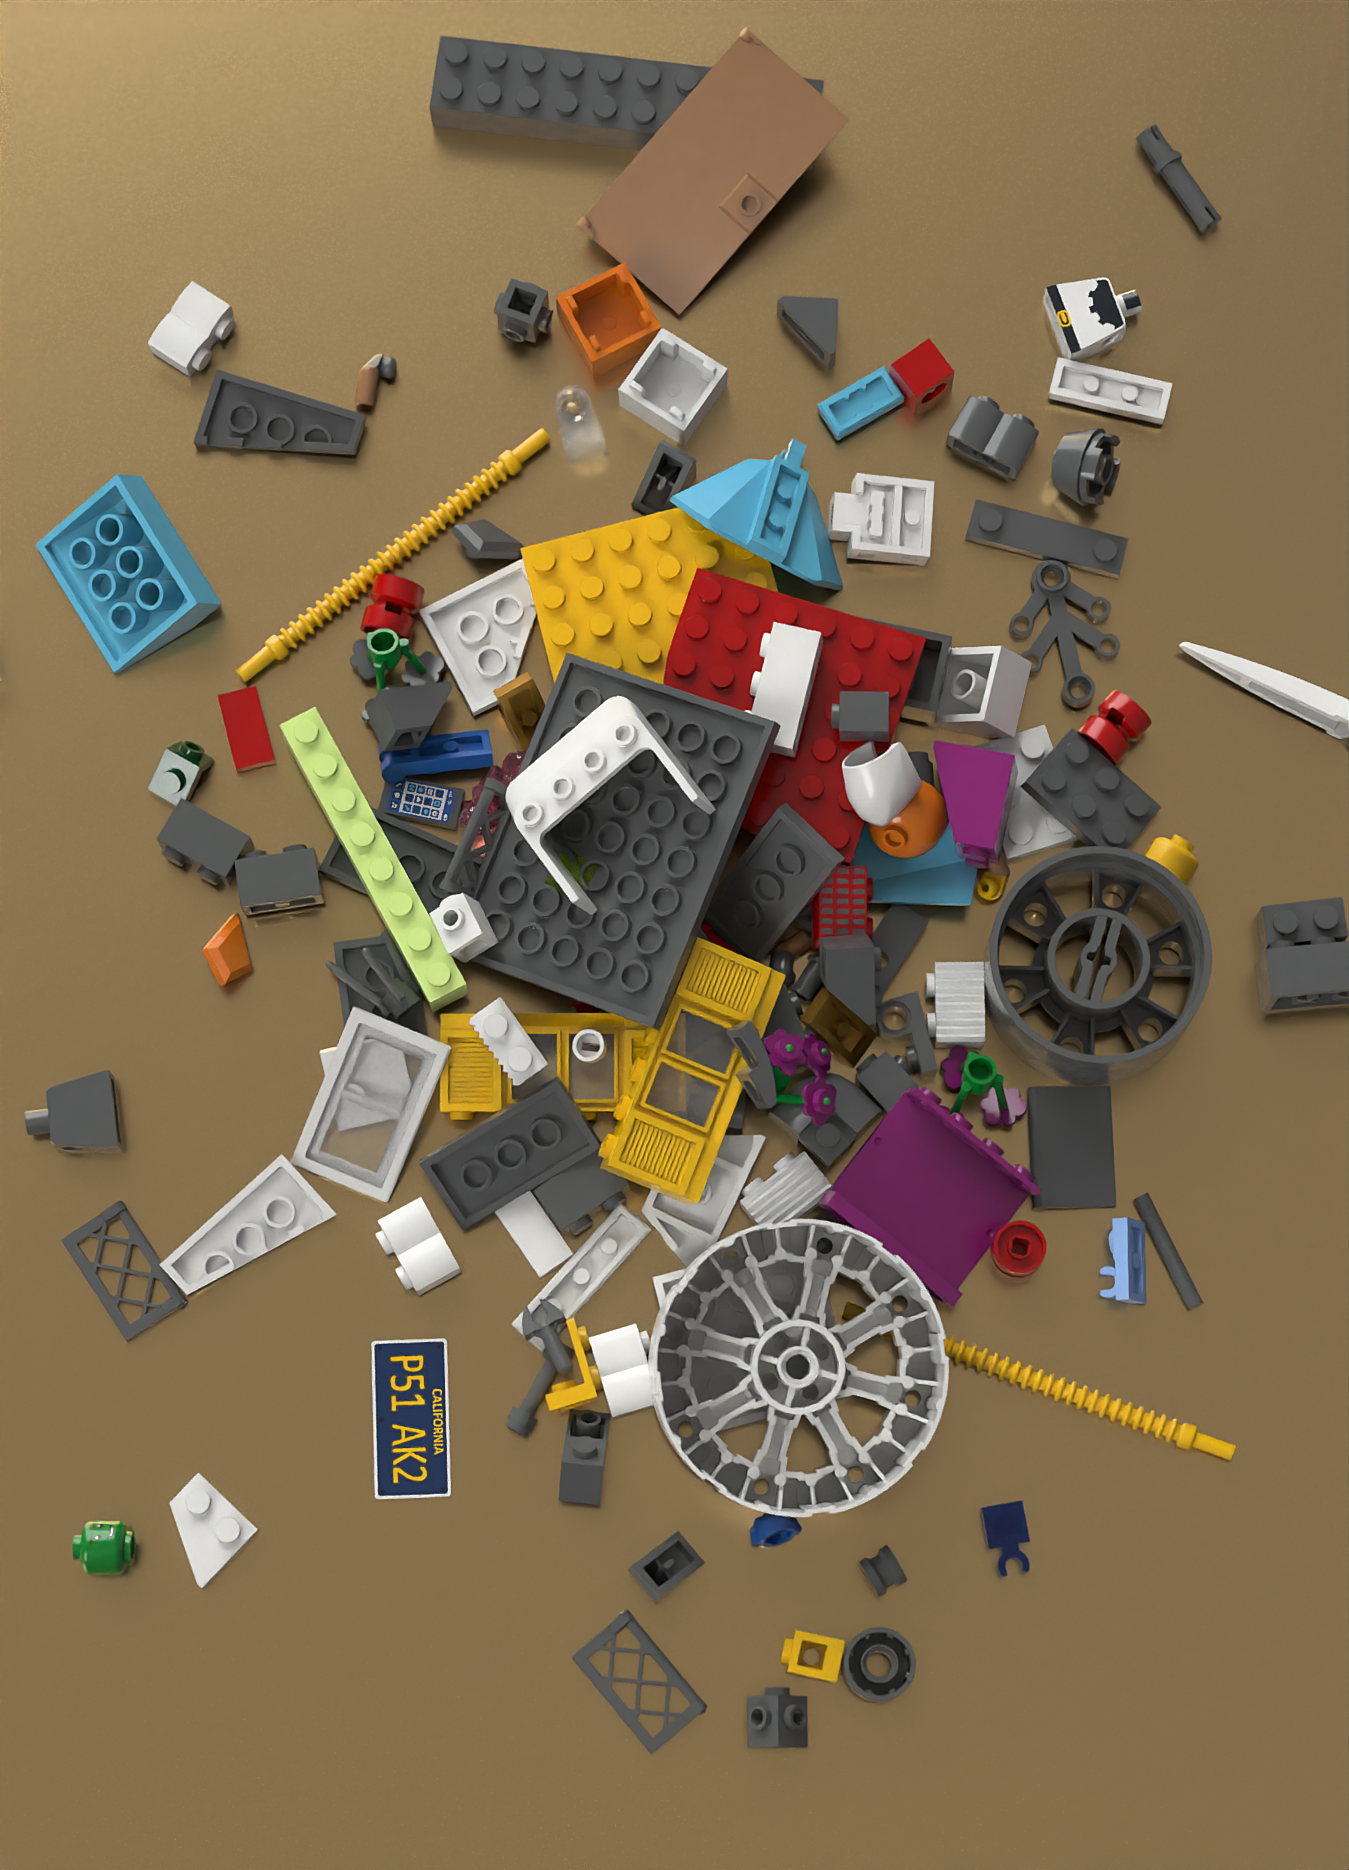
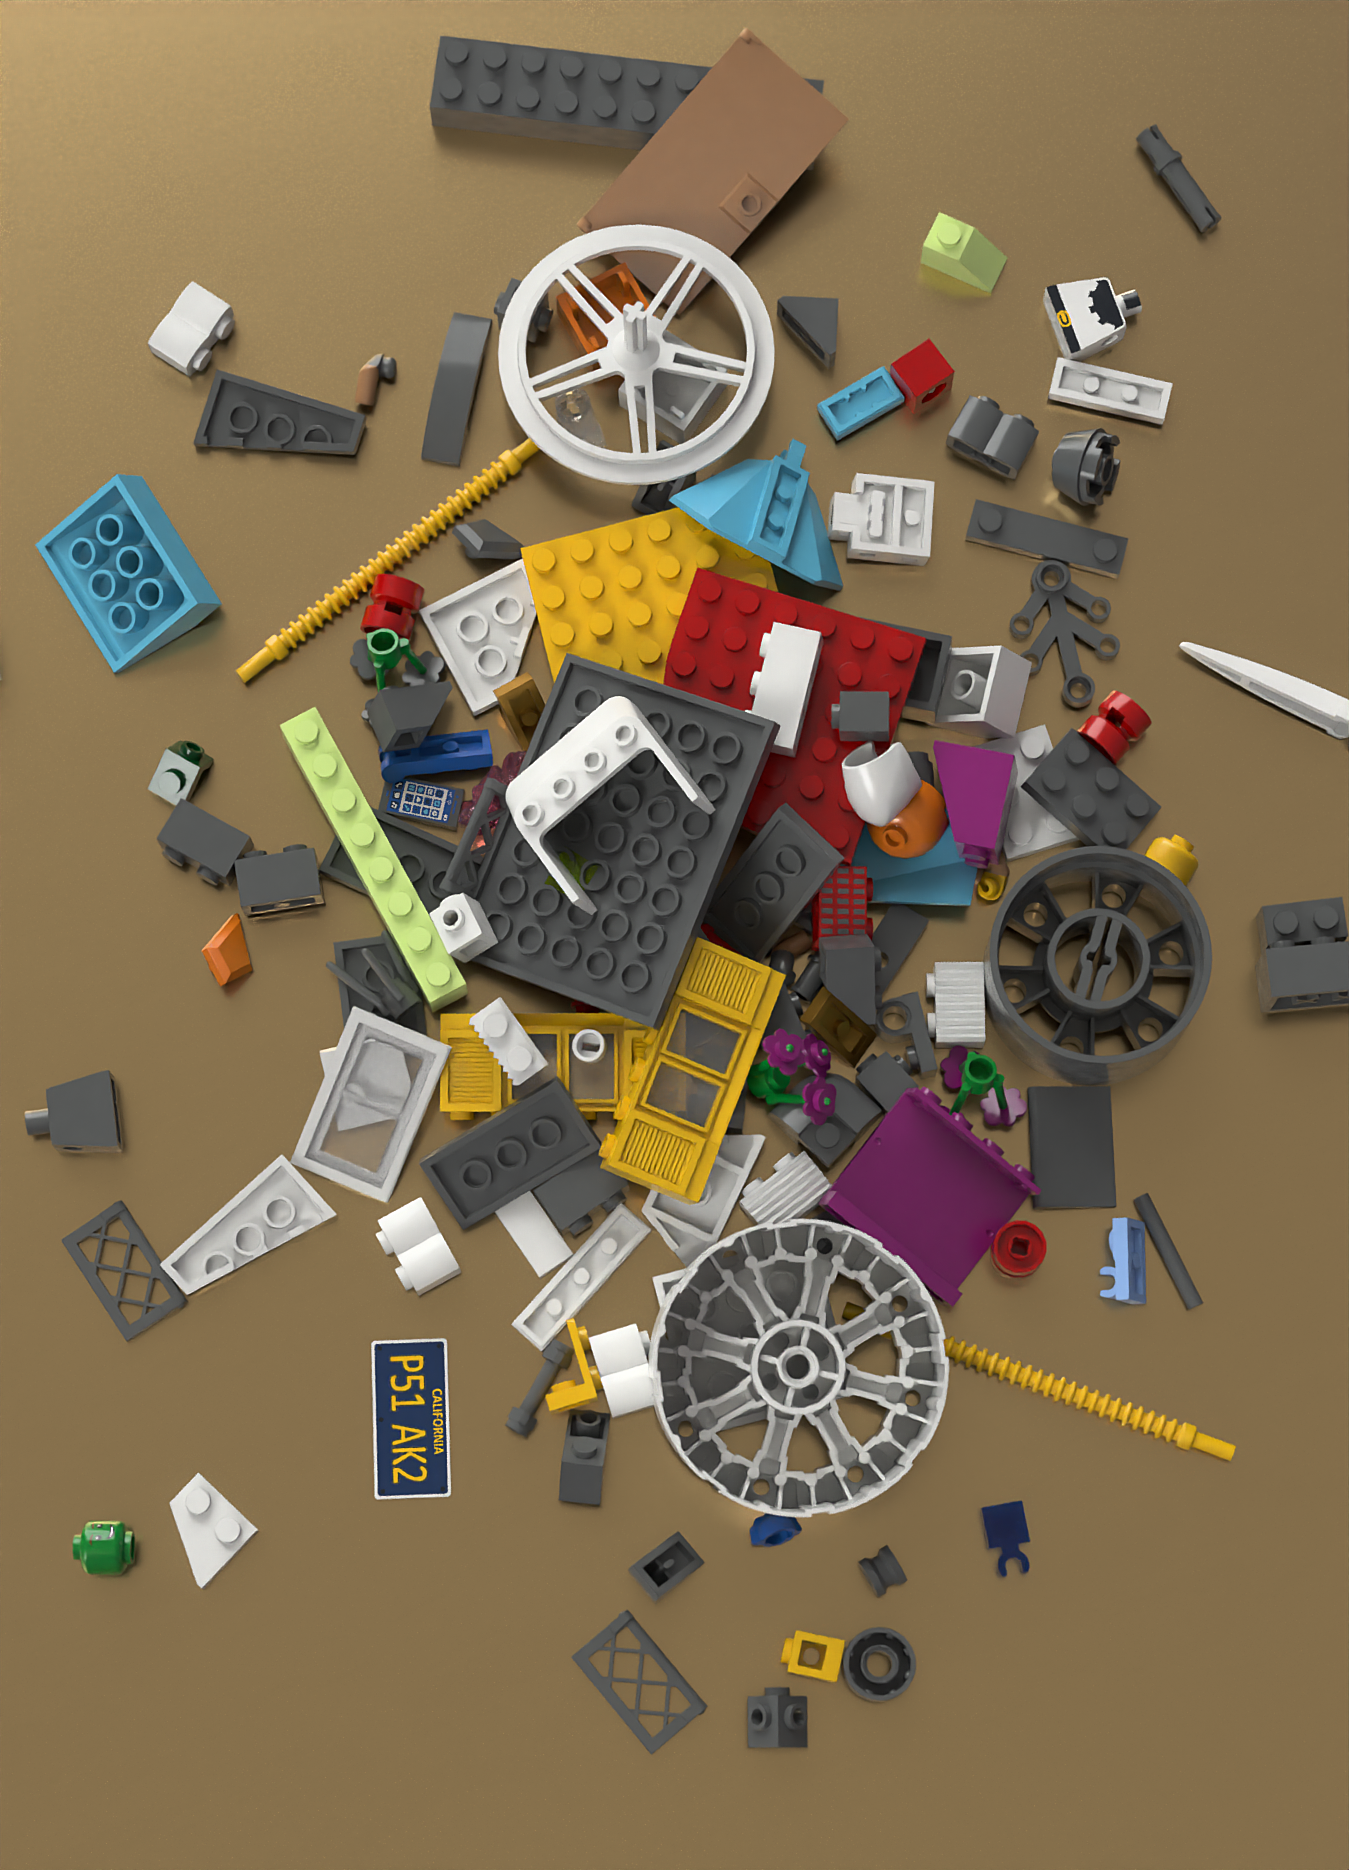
(246, 729): red tile -> none
(455, 388): none -> dark grey slope
(548, 1334): dark grey bar -> none
(636, 353): none -> white wheel
(758, 1075): dark grey slope -> none
(962, 253): none -> yellowish green slope

